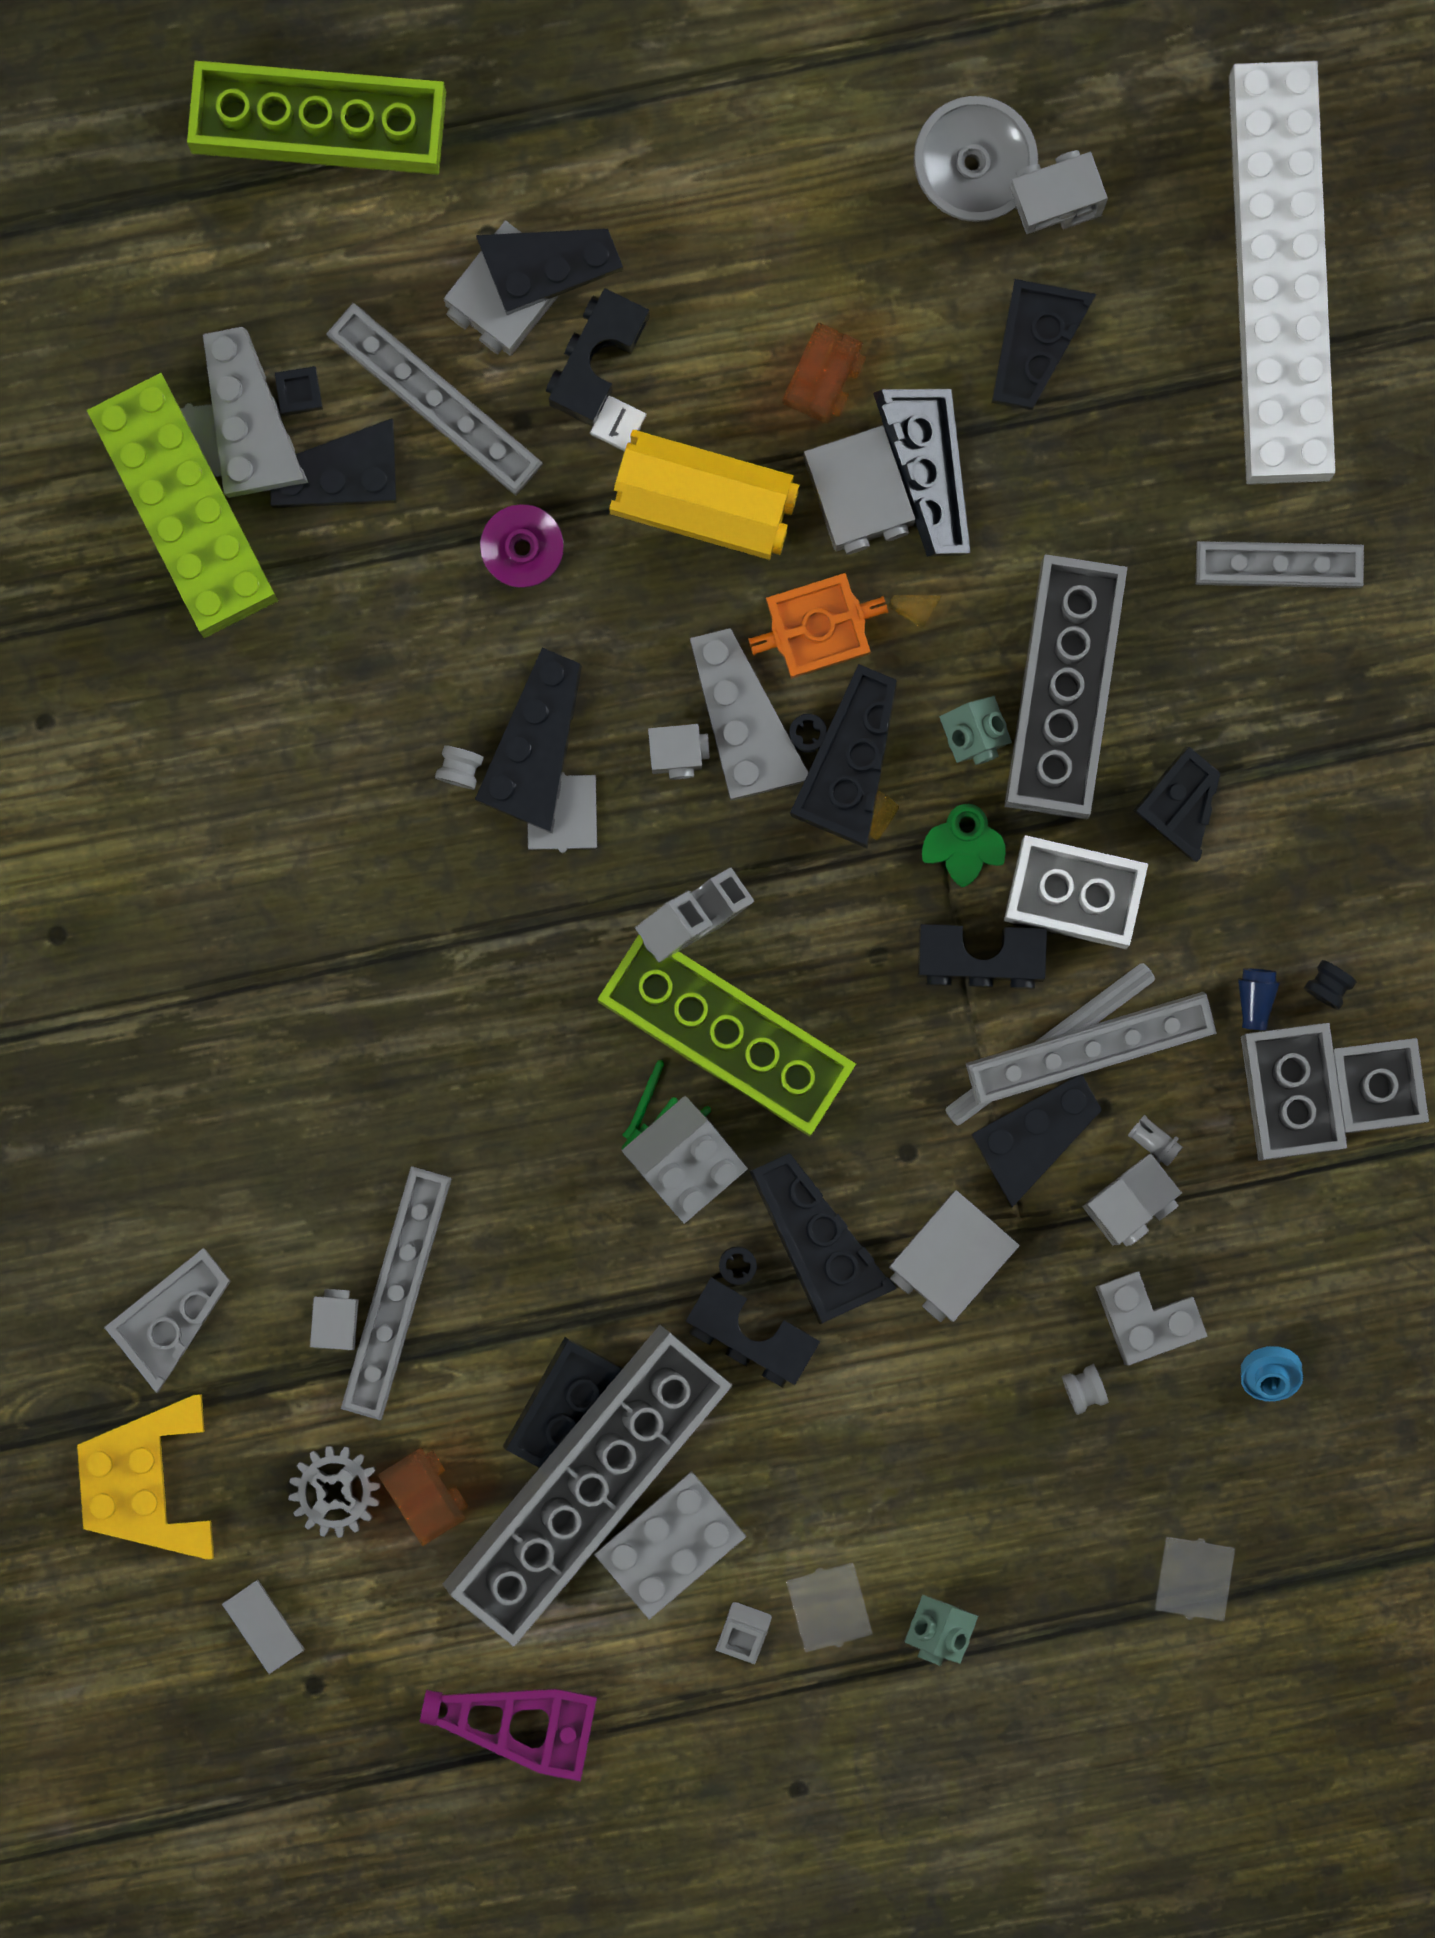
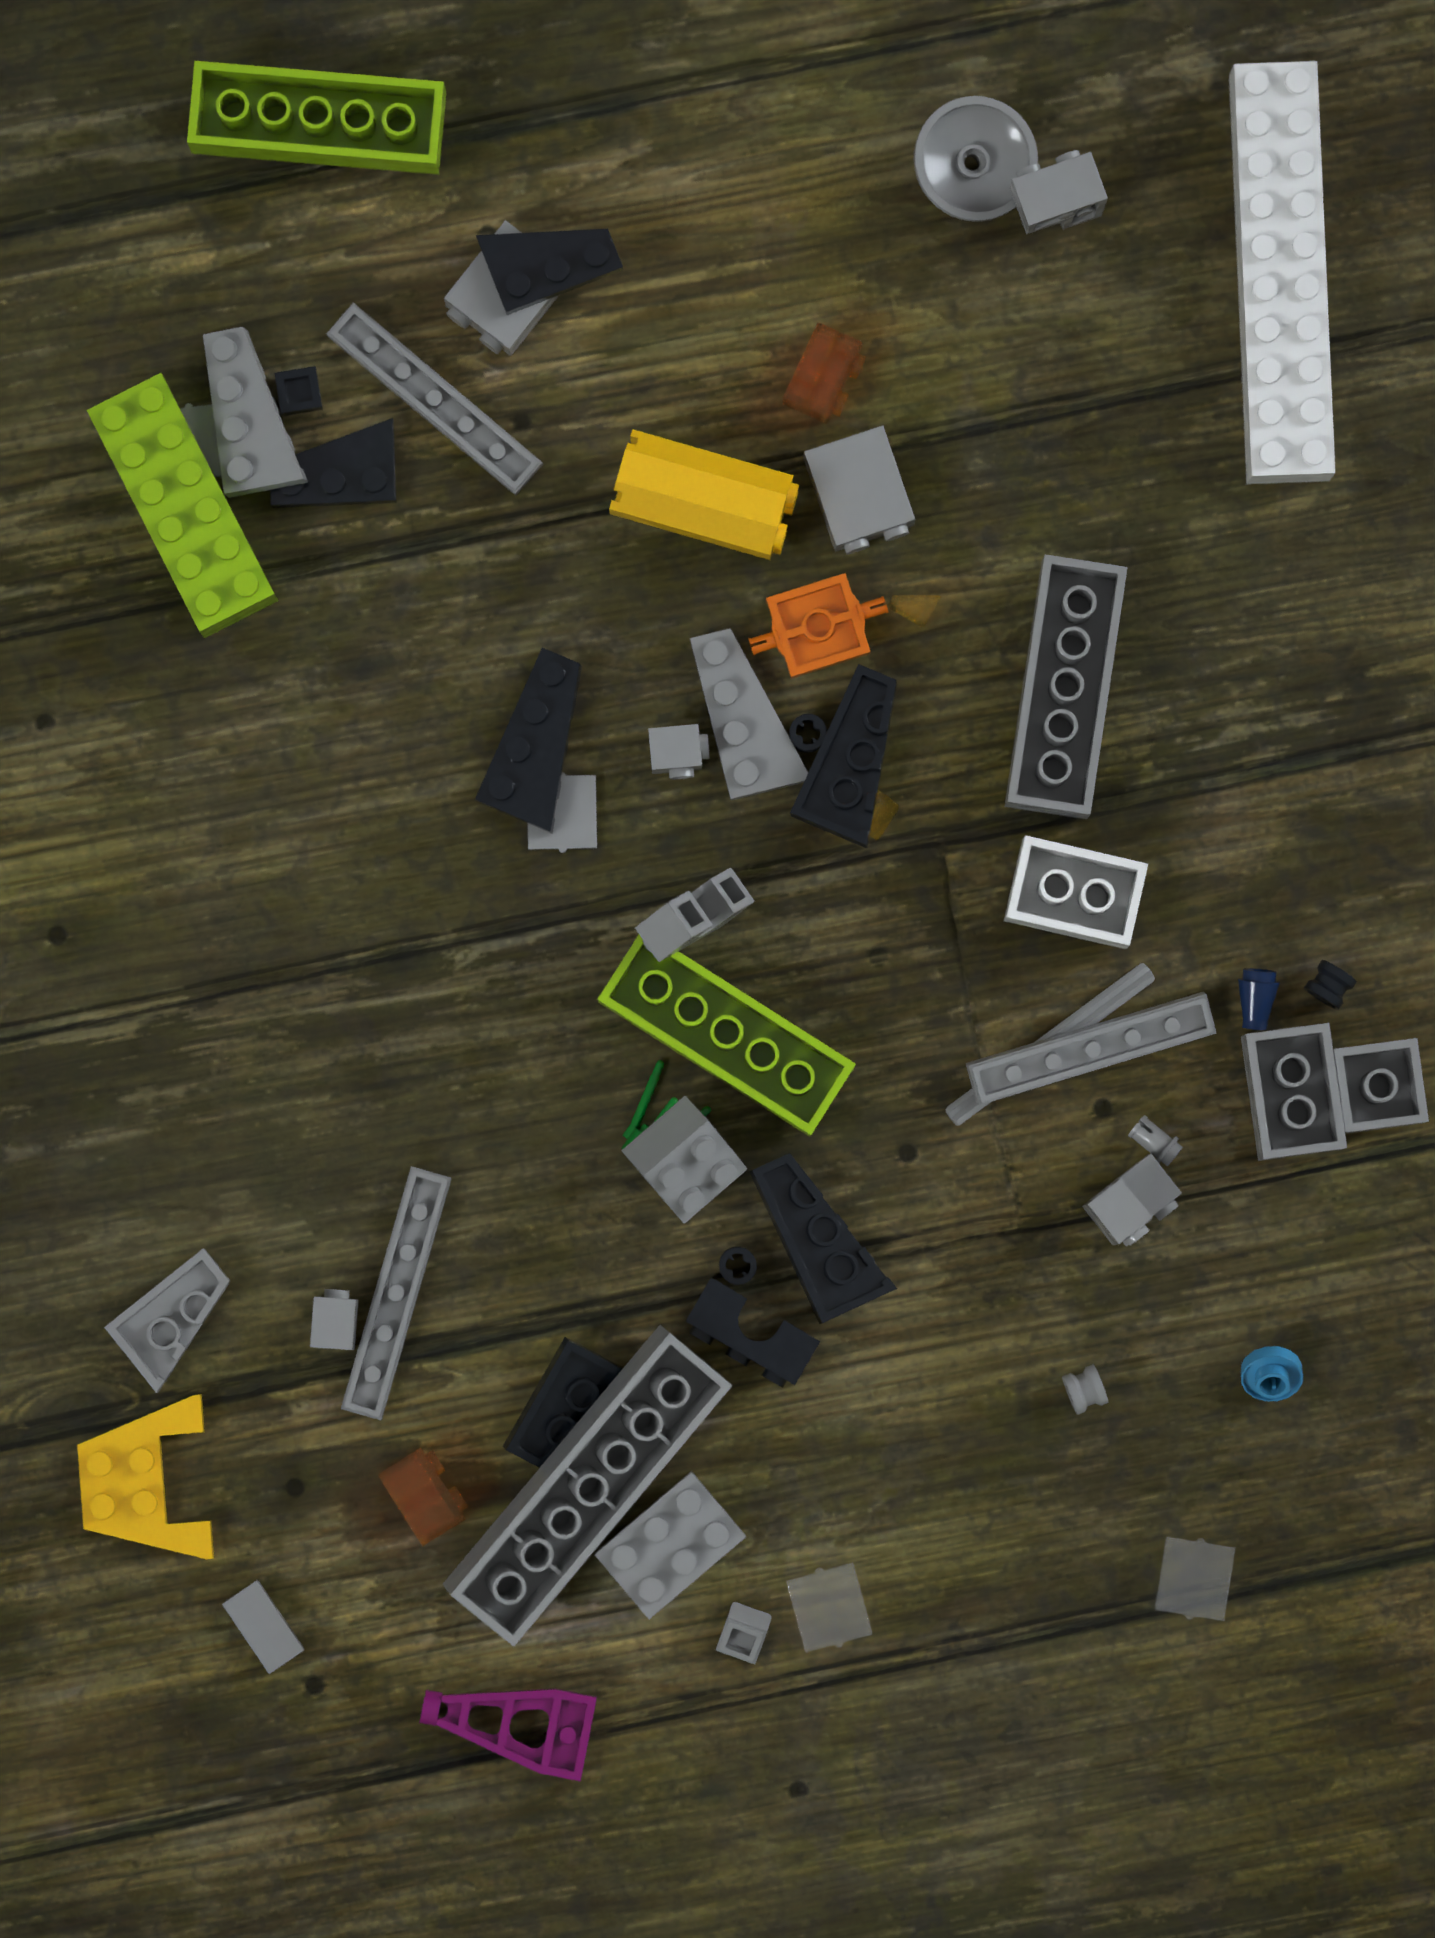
(346, 1477): light grey gear -> none
(459, 767): light grey wheel -> none
(516, 525): magenta dish -> none
(610, 323): black arch -> none
(617, 422): white tile -> none
(927, 456): wing -> none
(940, 1631): sand green brick -> none
(945, 958): black arch -> none
(952, 1257): light grey brick -> none
(961, 850): green plate -> none
(976, 730): sand green brick -> none
(1035, 338): black wing -> none
(1035, 1135): black wing -> none
(1139, 1328): light grey brick -> none
(1181, 802): black wing -> none
(1279, 564): light grey tile -> none

